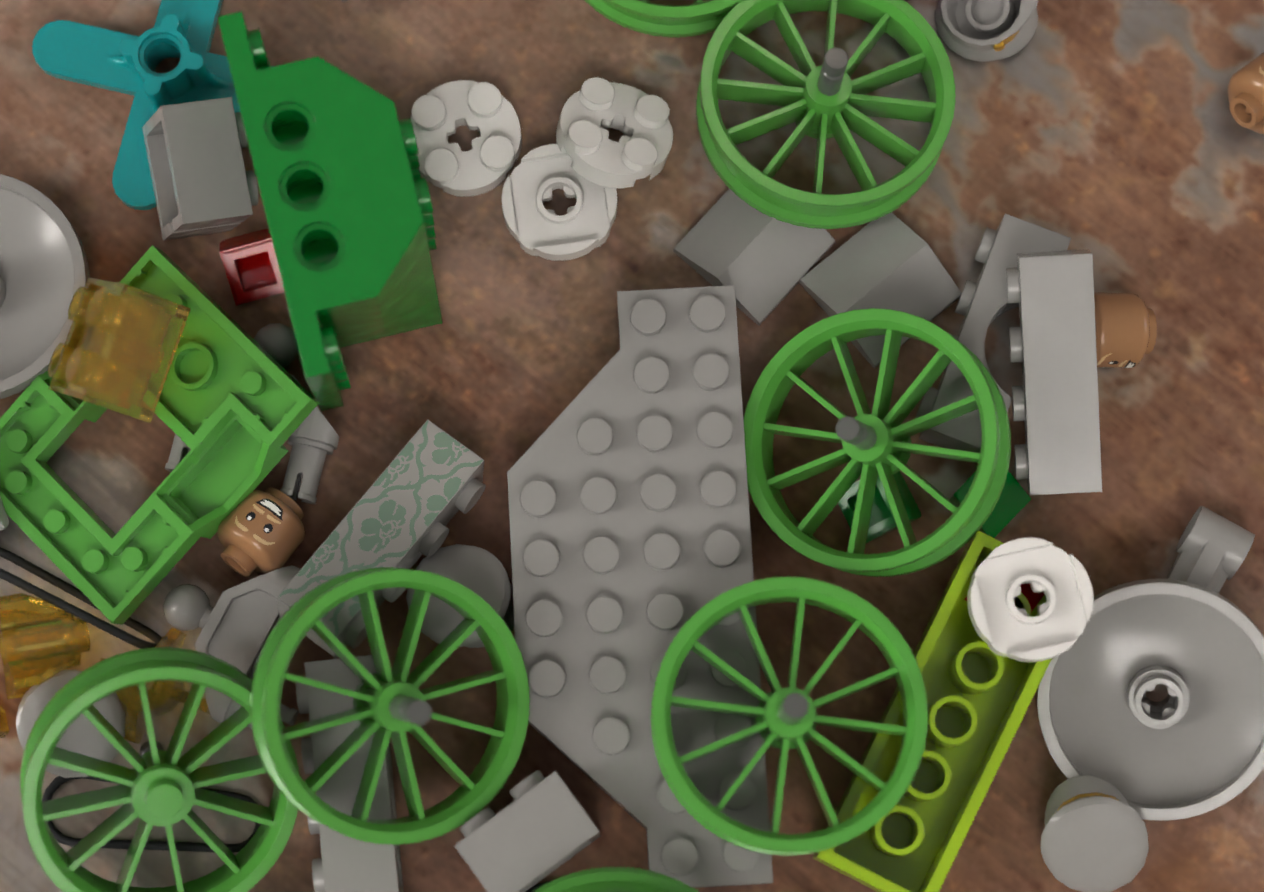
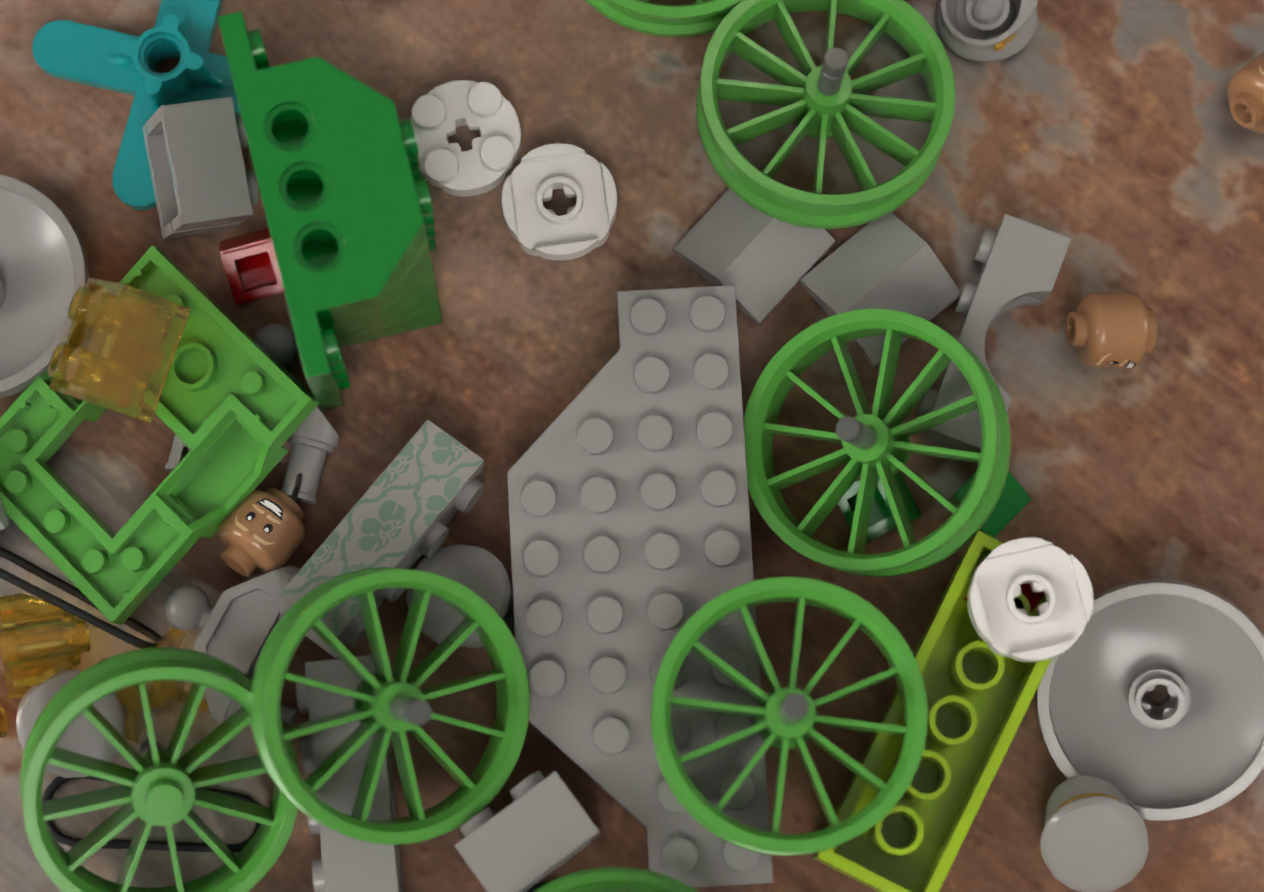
(619, 107): white plate -> none
(1057, 372): light grey brick -> none
(1210, 550): light grey piece -> none

